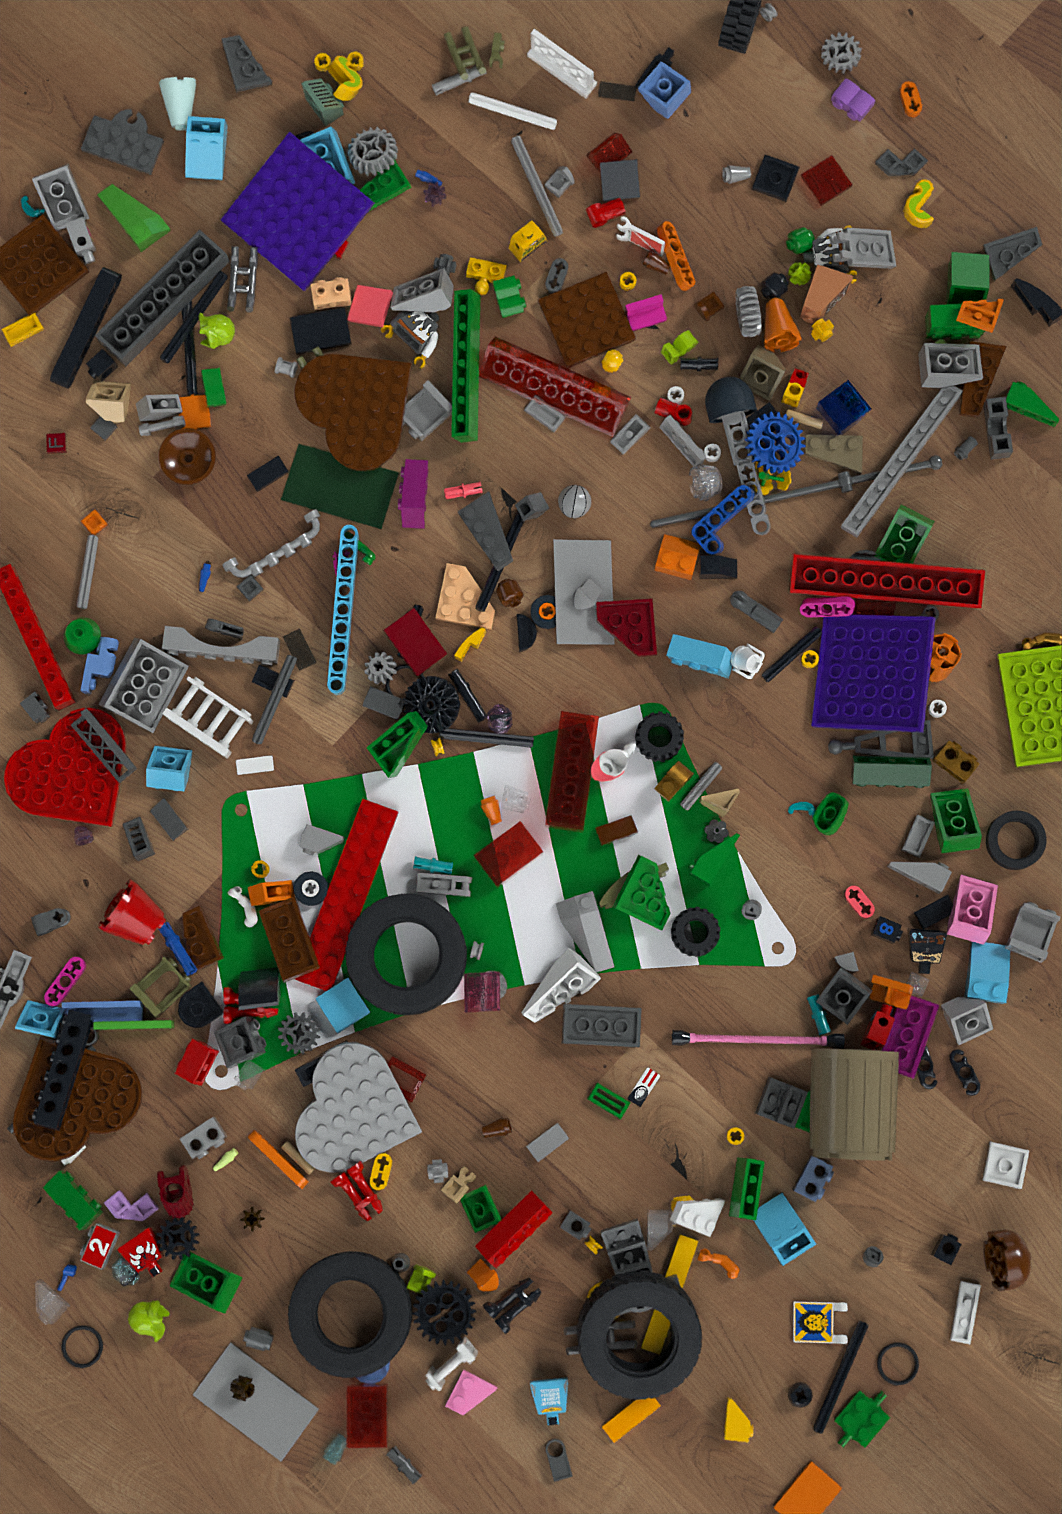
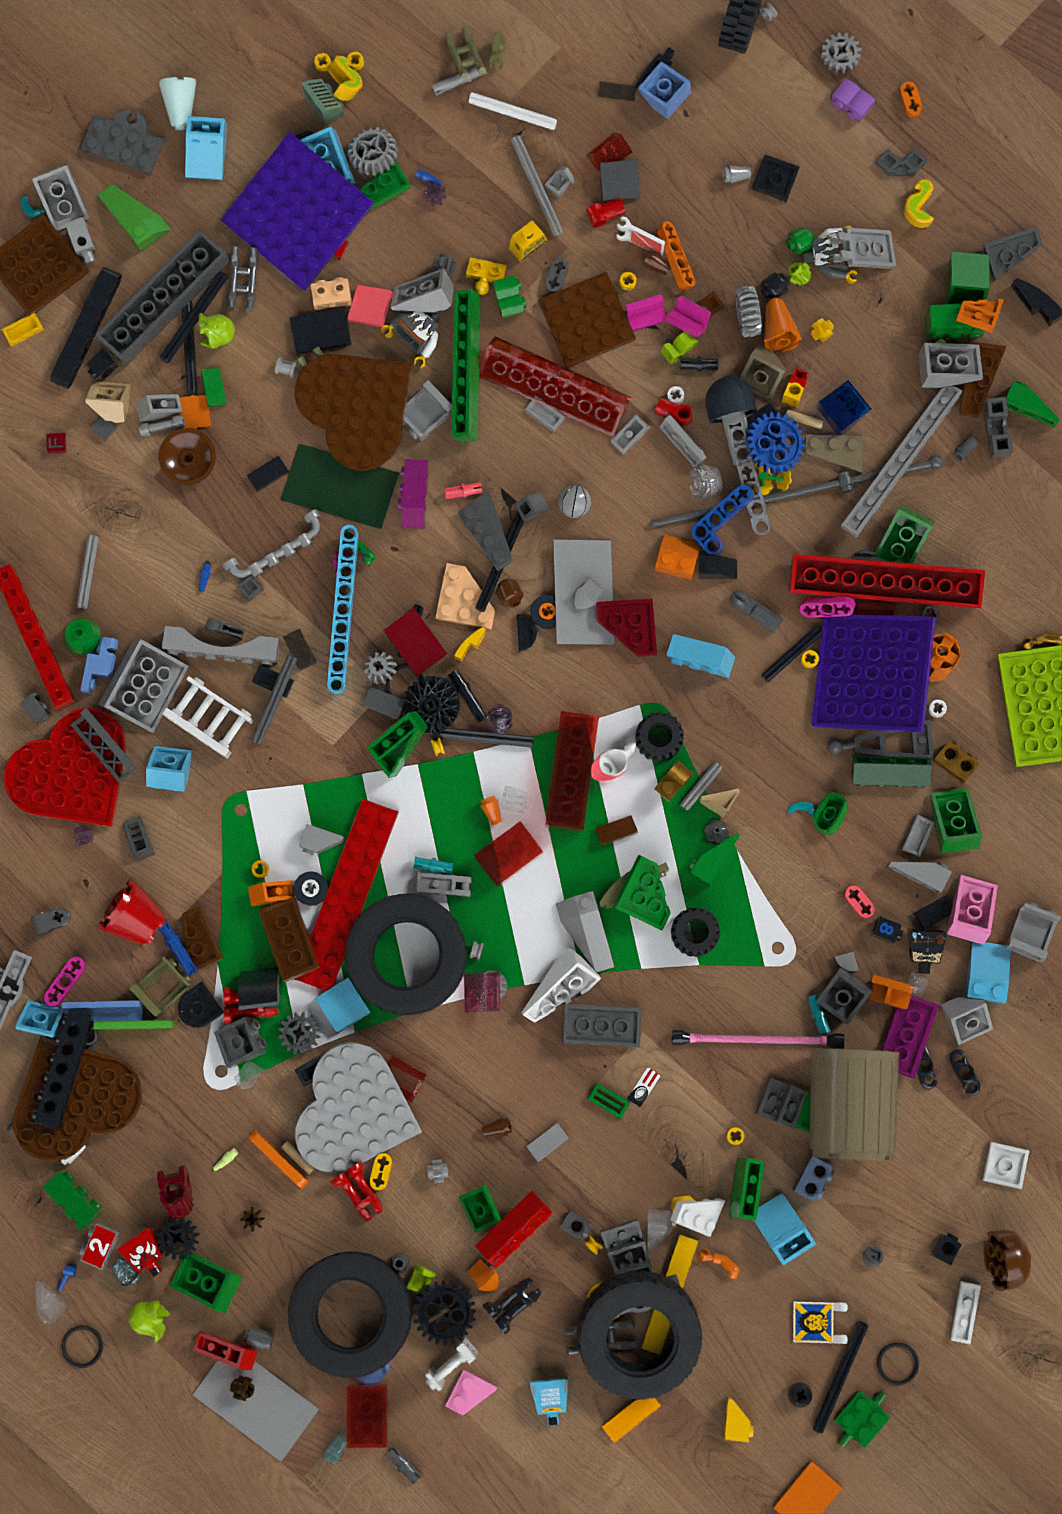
(94, 522): orange tile -> none
(122, 1209): lavender tile -> none
(169, 819): dark grey slope -> none
(196, 1062): red brick -> none
(201, 1134): light grey brick -> none
(225, 1351): none -> red slope
(243, 67): dark grey wing -> none
(250, 911): white arm -> none
(254, 765): white sticker -> none
(457, 1187): tan plate -> none
(559, 1464): dark grey piece -> none
(561, 64): white fence -> none
(612, 361): yellow piece -> none
(689, 317): none -> dark pink panel
(712, 447): white bush -> none
(745, 659): white piece -> none
(751, 909): dark grey tile -> none
(824, 293): nougat slope -> none
(826, 180): clear red tile -> none
(875, 1034): red torso -> none
(1028, 820): black tyre -> none

